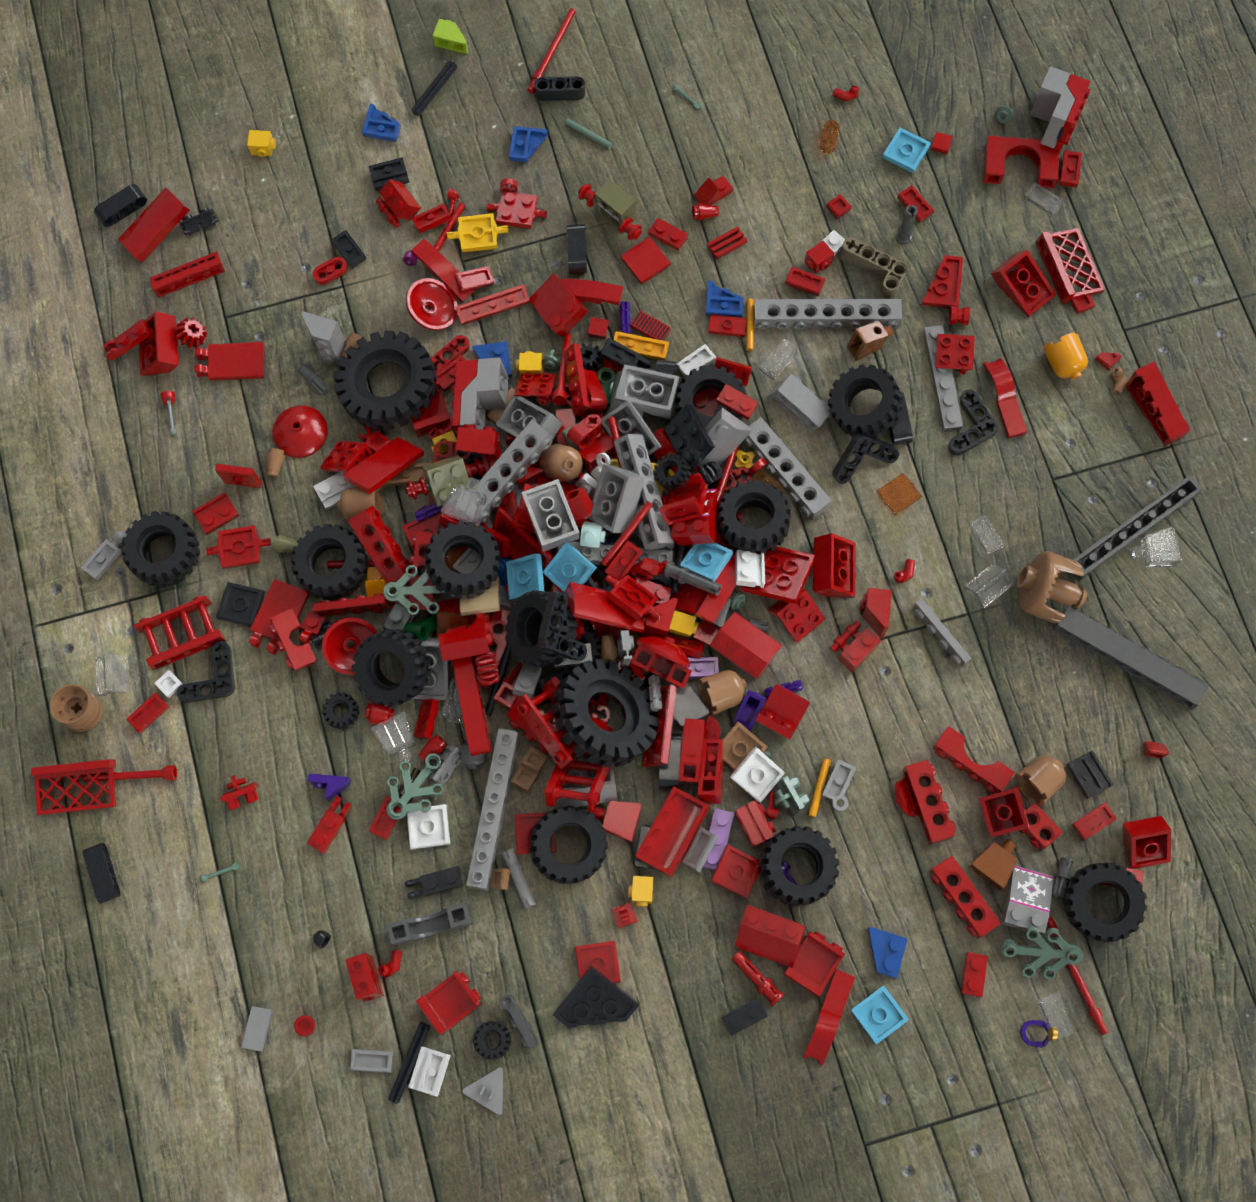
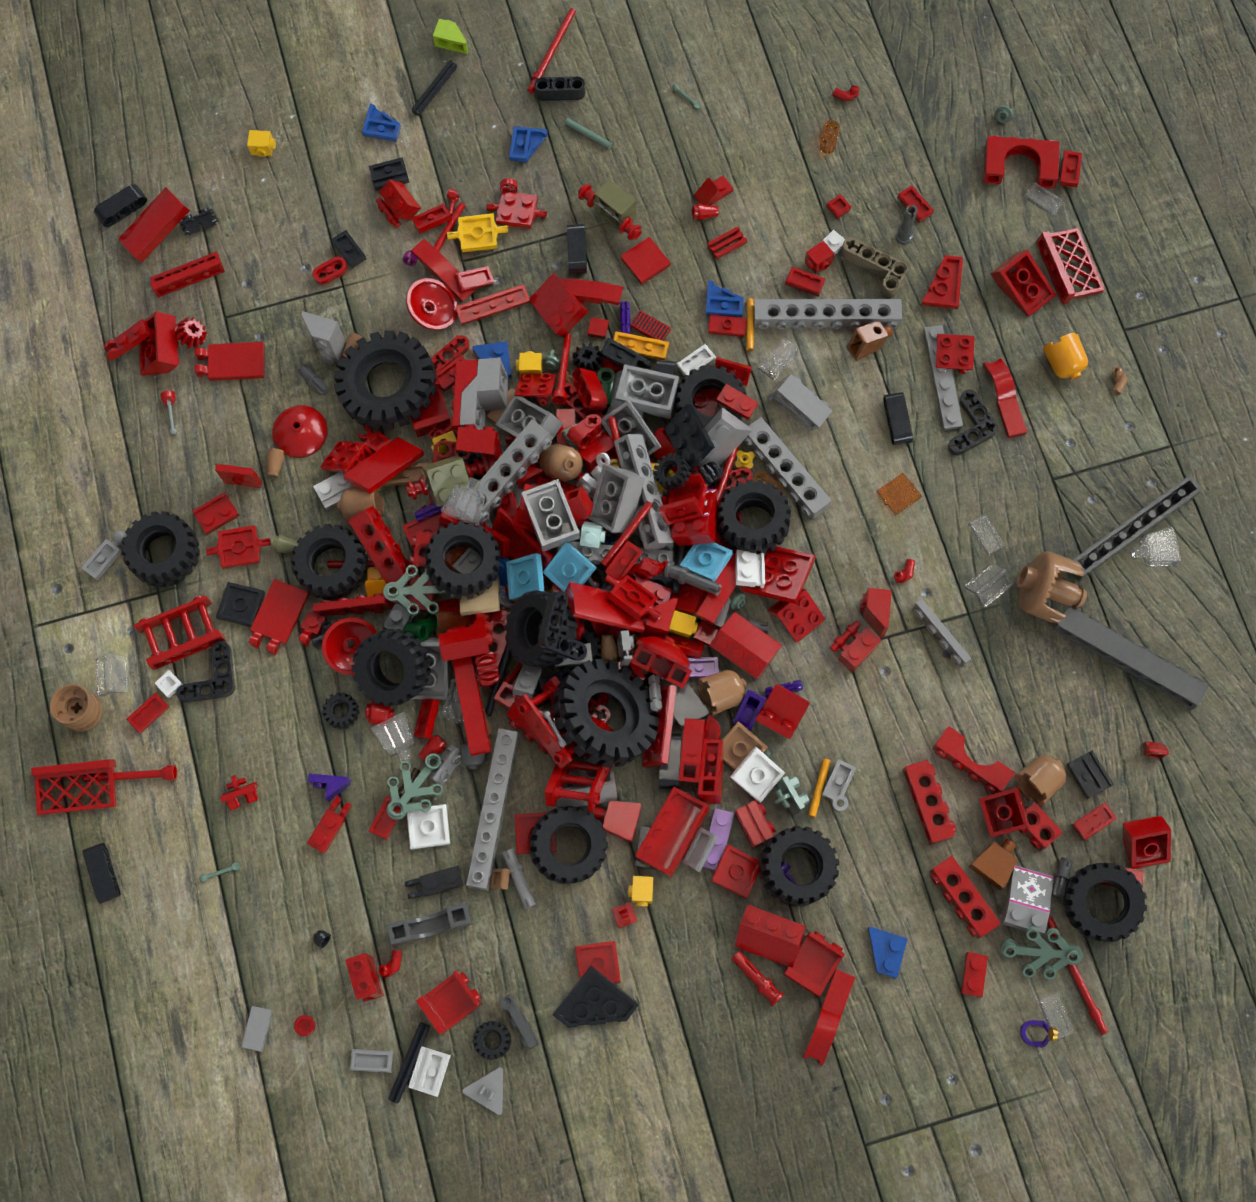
(297, 656): red arch -> none
(529, 770): medium nougat slope -> none
(546, 714): none -> light grey hinge
(576, 379): red plate -> none
(668, 234): red plate -> none
(744, 1016): black plate -> none
(757, 466): red tile -> none
(771, 812): red hand -> none
(834, 566): red slope -> none
(856, 381): black tyre -> none
(864, 449): black beam -> none
(879, 1015): medium azure plate -> none
(904, 798): red plate -> none
(906, 150): medium azure plate -> none
(941, 142): red tile -> none
(959, 315): red wheel -> none
(1060, 104): light grey piece -> none
(1082, 304): red tile -> none
(1108, 359): red tile -> none
(1157, 403): red wedge -> none

